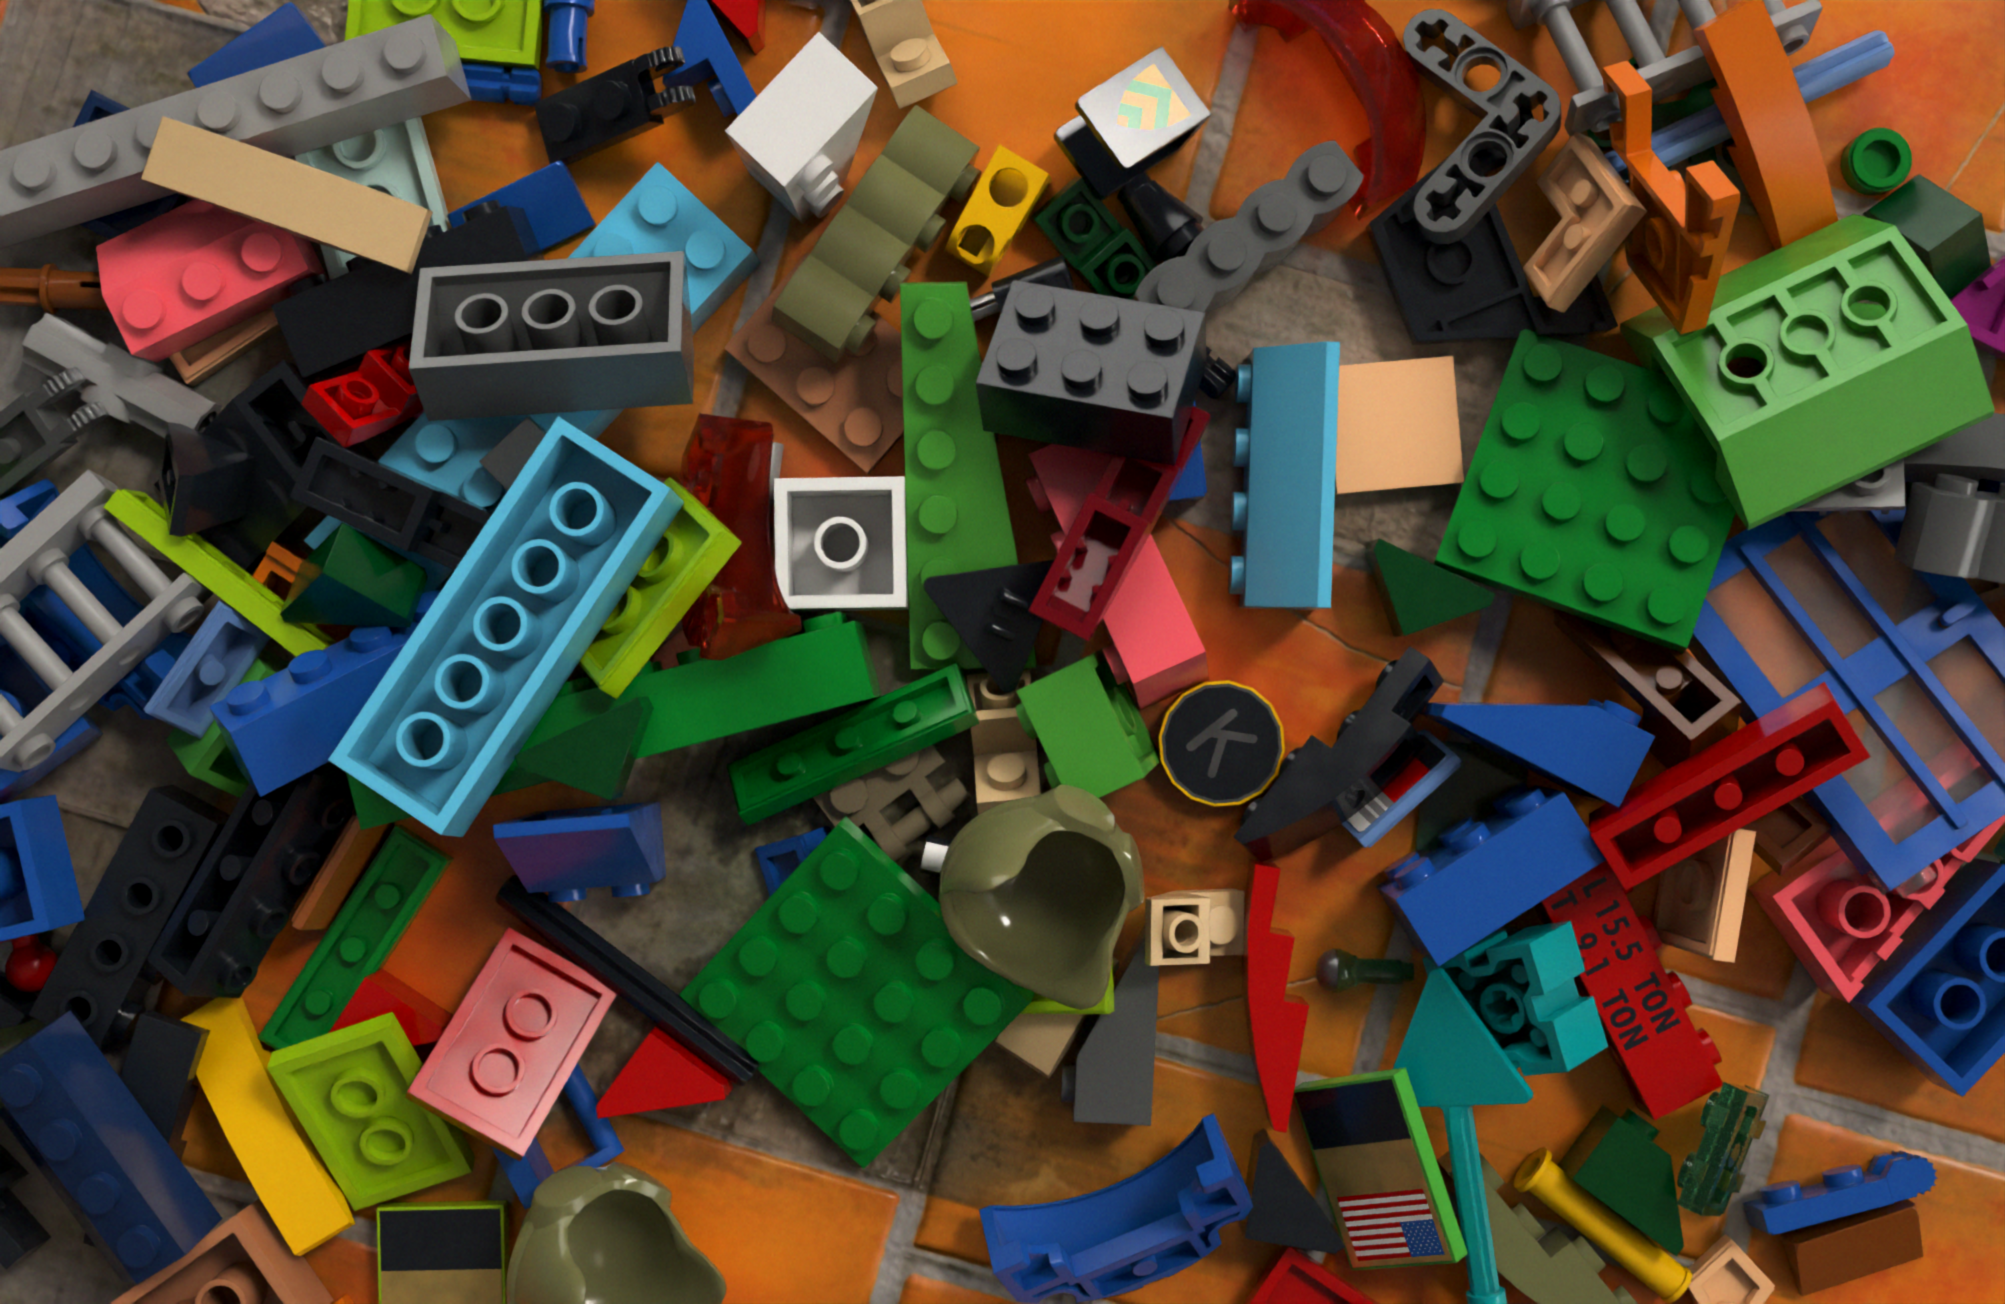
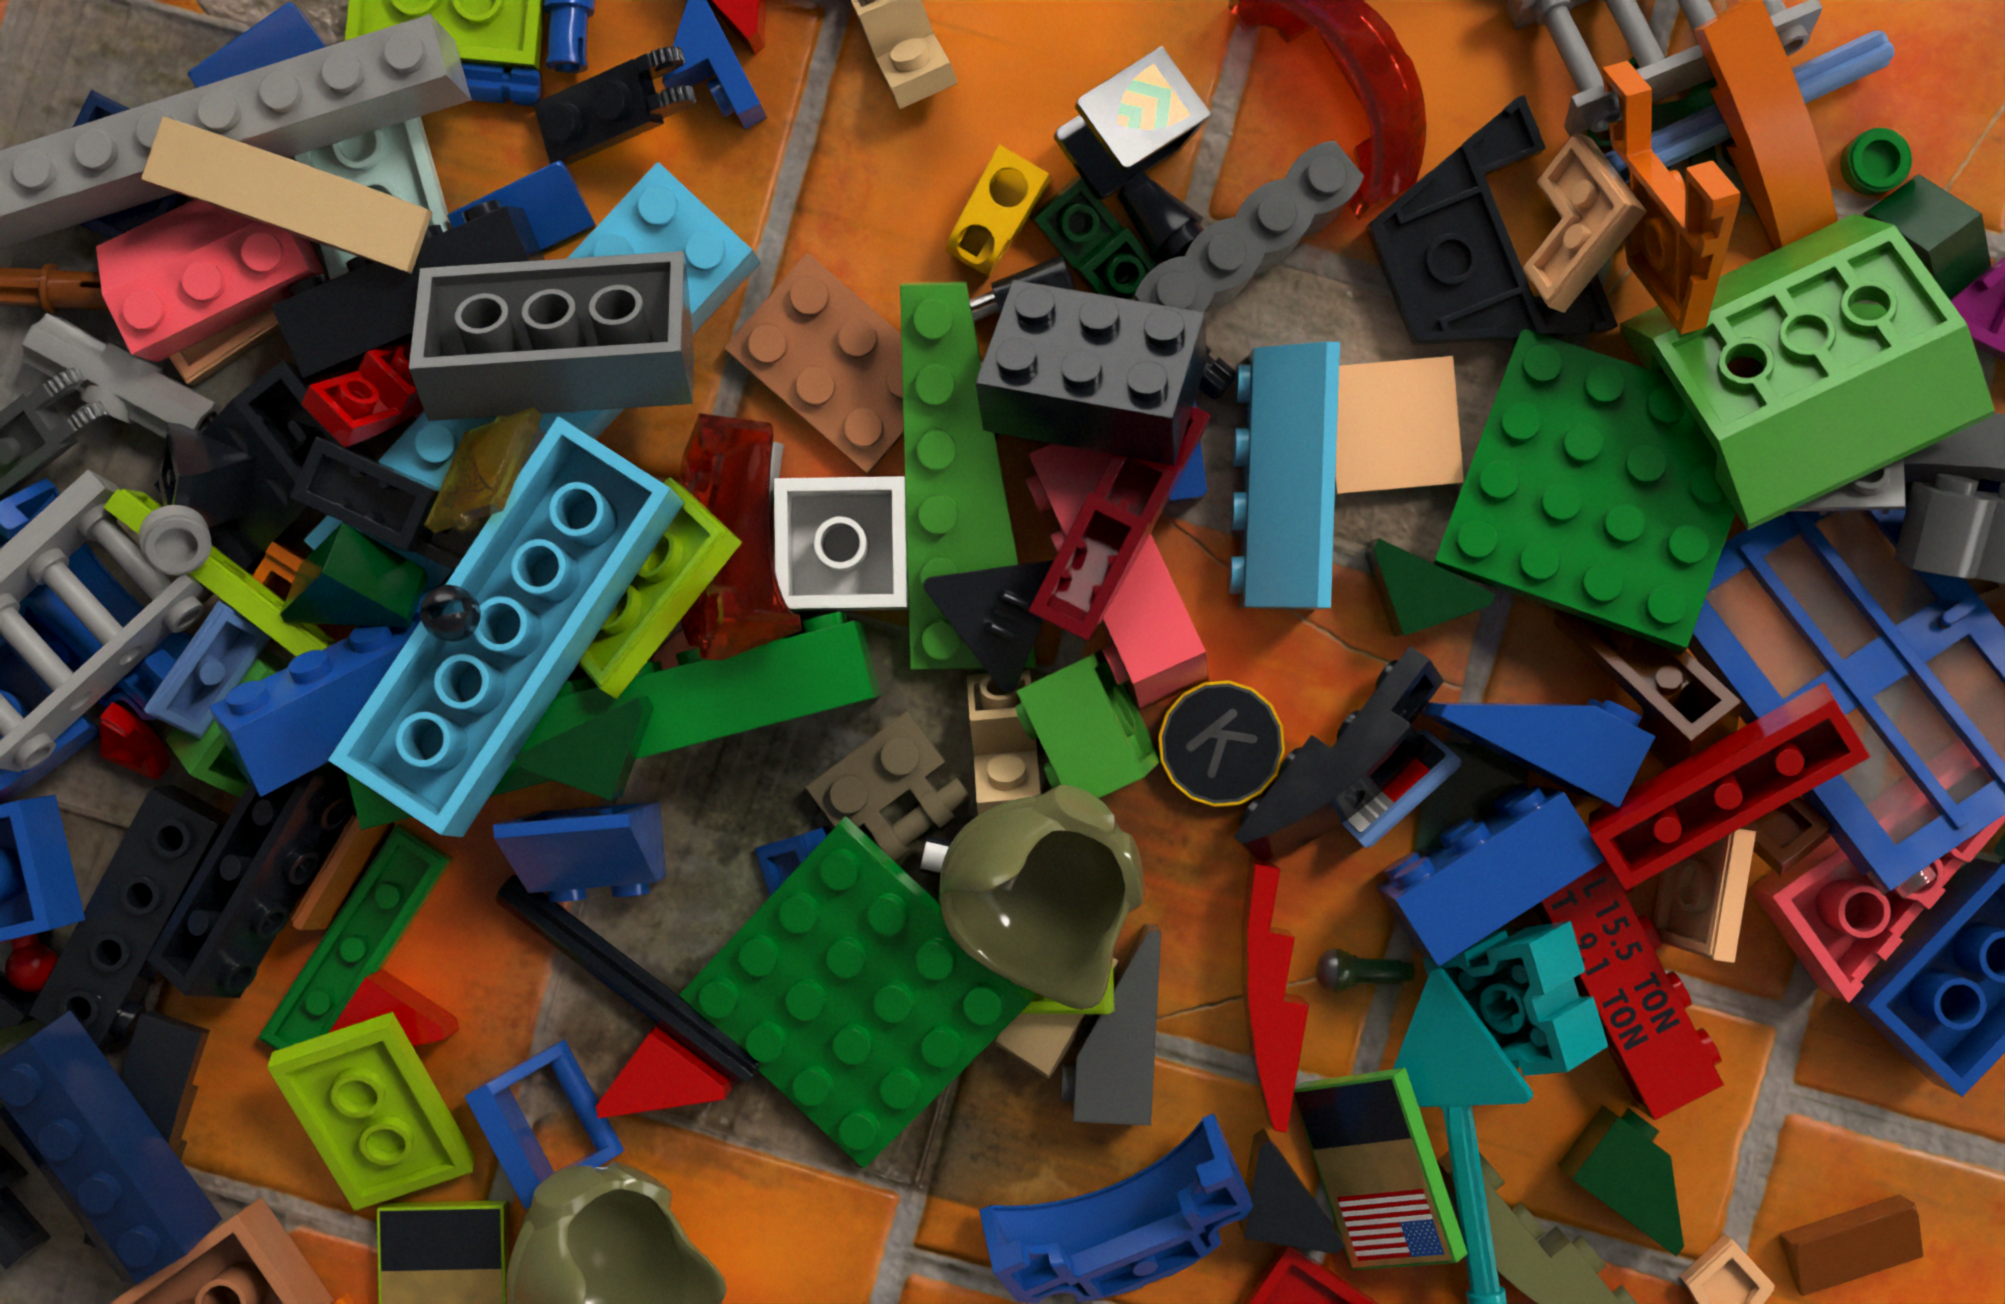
(131, 743): none -> red tile
(175, 540): none -> light grey tile
(265, 1130): yellow slope -> none
(452, 626): none -> black hinge
(483, 470): none -> clear yellow piece
(512, 1044): plate -> none
(806, 129): white wedge -> none
(852, 744): green tile -> none
(876, 234): olive brick -> none
(1193, 926): tan slope -> none
(1495, 107): dark grey beam -> none
(1602, 1226): yellow pin -> none
(1715, 1169): clear green plate -> none
(1842, 1193): blue hinge -> none

